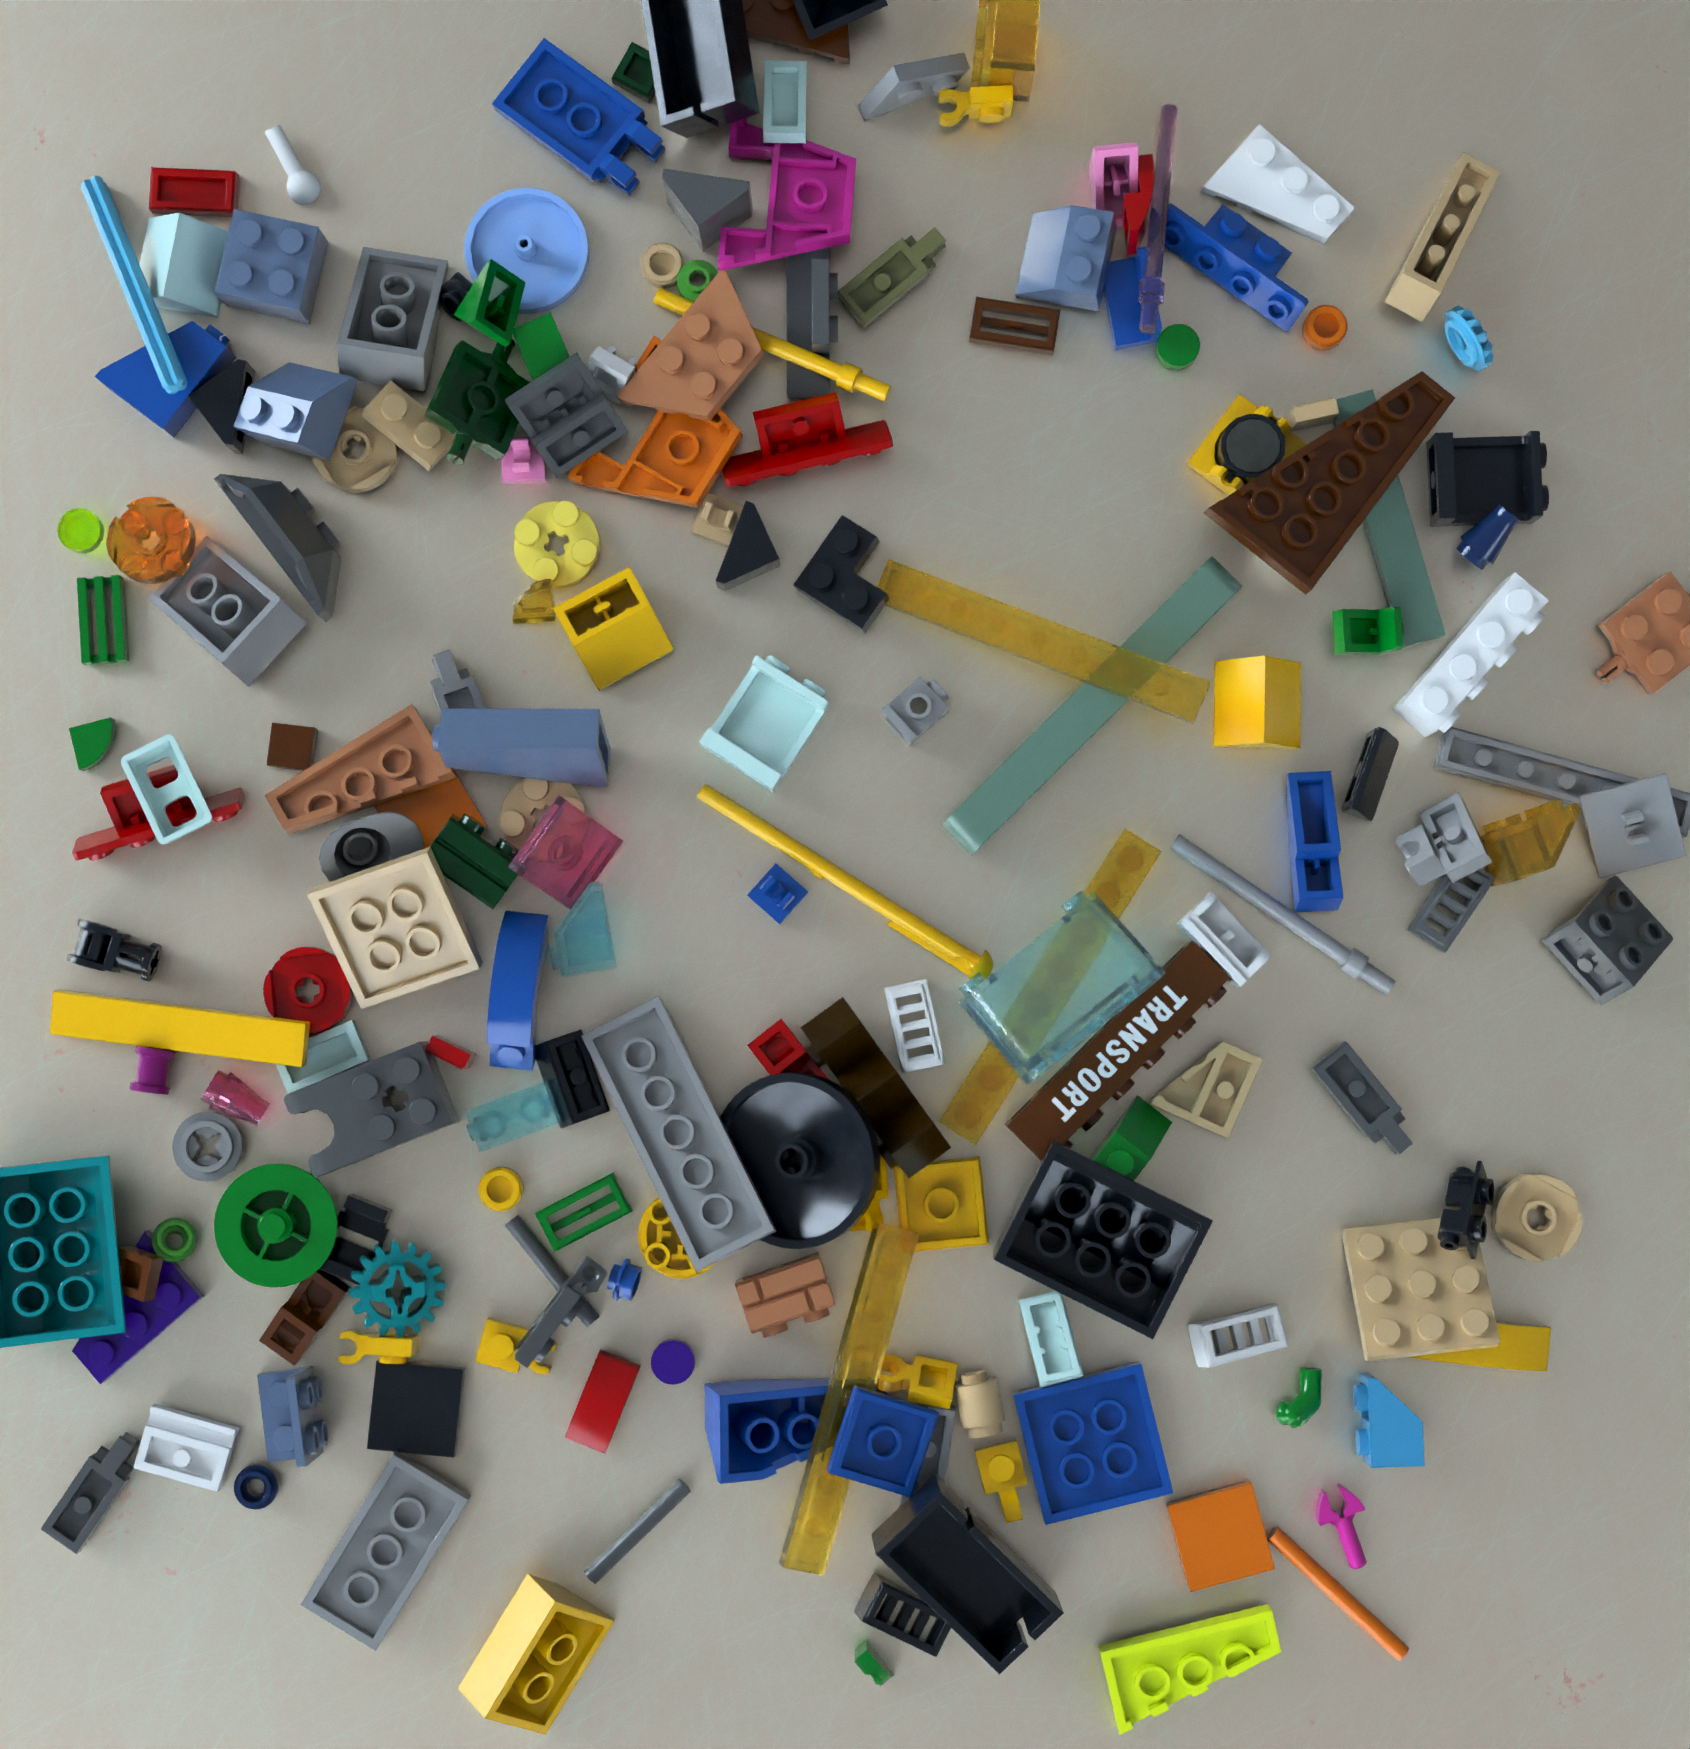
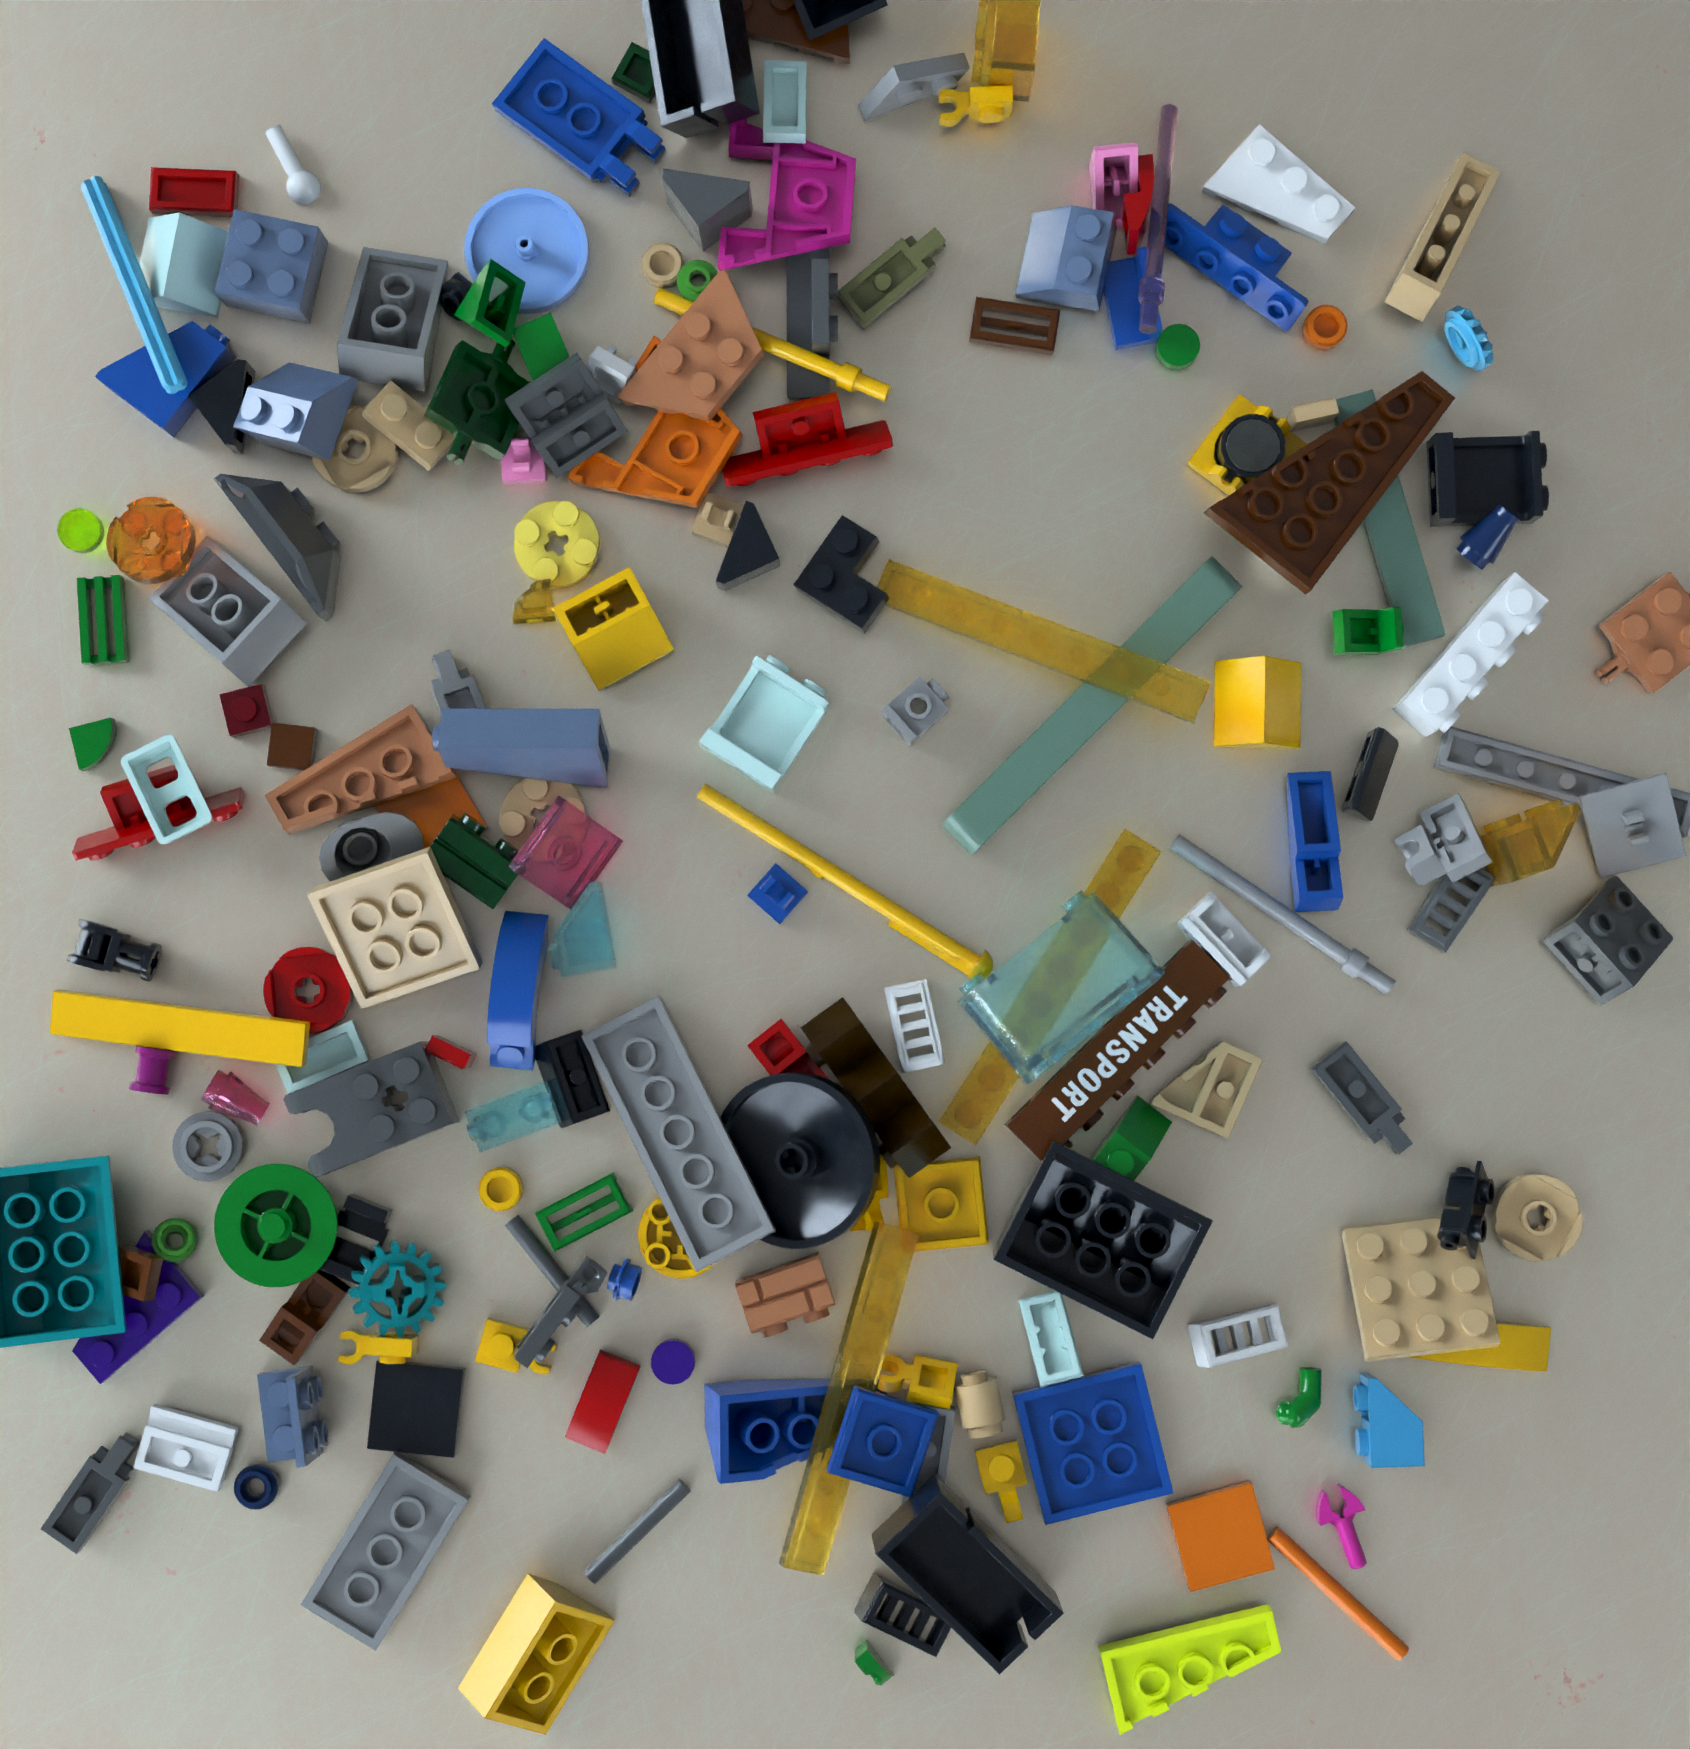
(247, 710): none -> dark red plate

